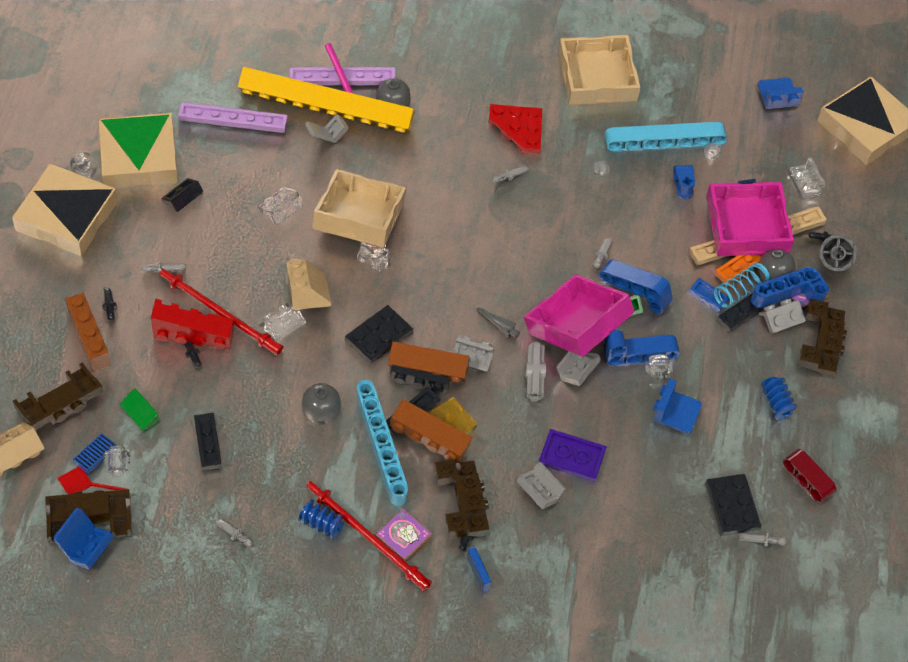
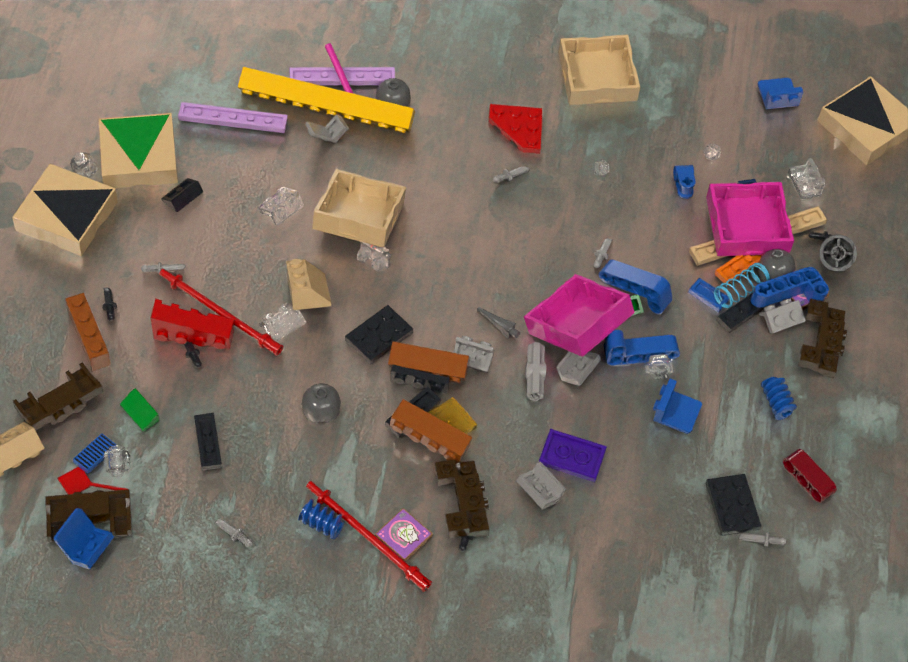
(382, 450): medium azure beam -> none
(478, 569): blue tile -> none
(665, 136): medium azure beam -> none

